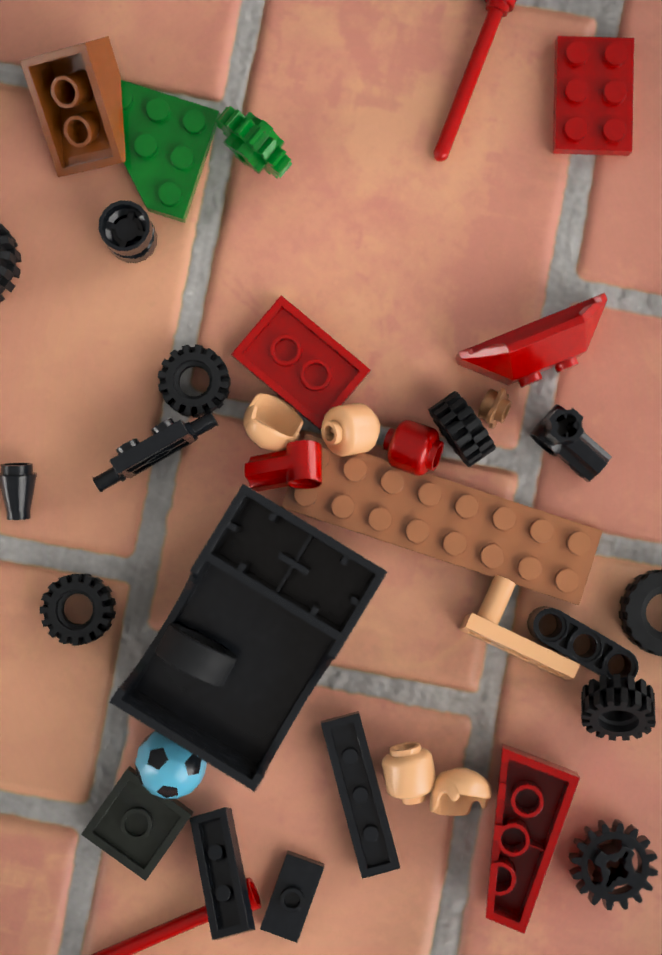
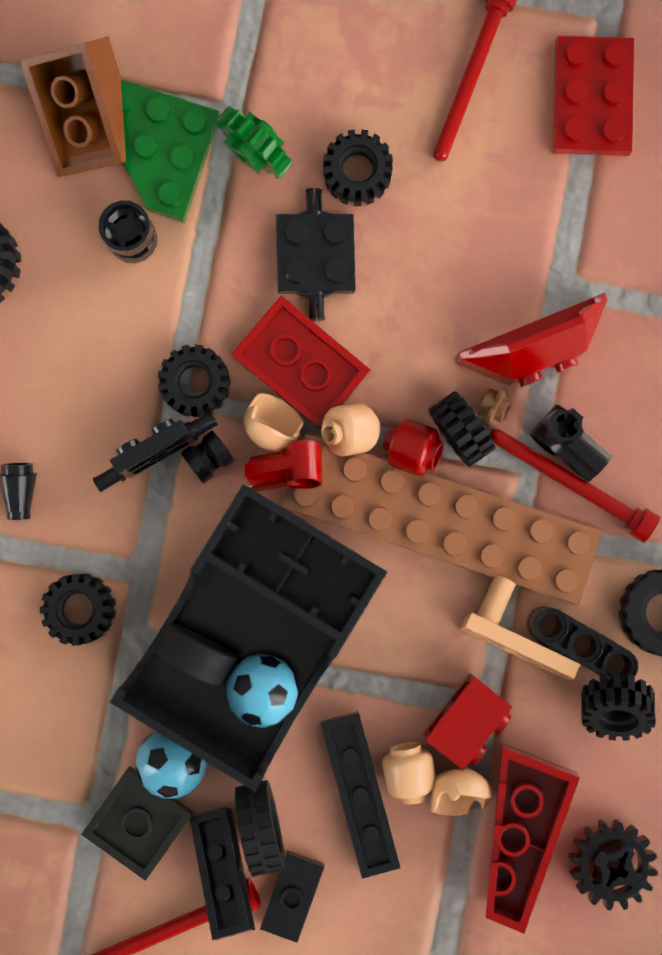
(199, 460): none -> black wheel
(259, 829): none -> black tyre
(261, 690): none -> medium azure piece
(315, 254): none -> black plate
(357, 145): none -> black tyre
(468, 722): none -> red brick
(638, 521): none -> red piece

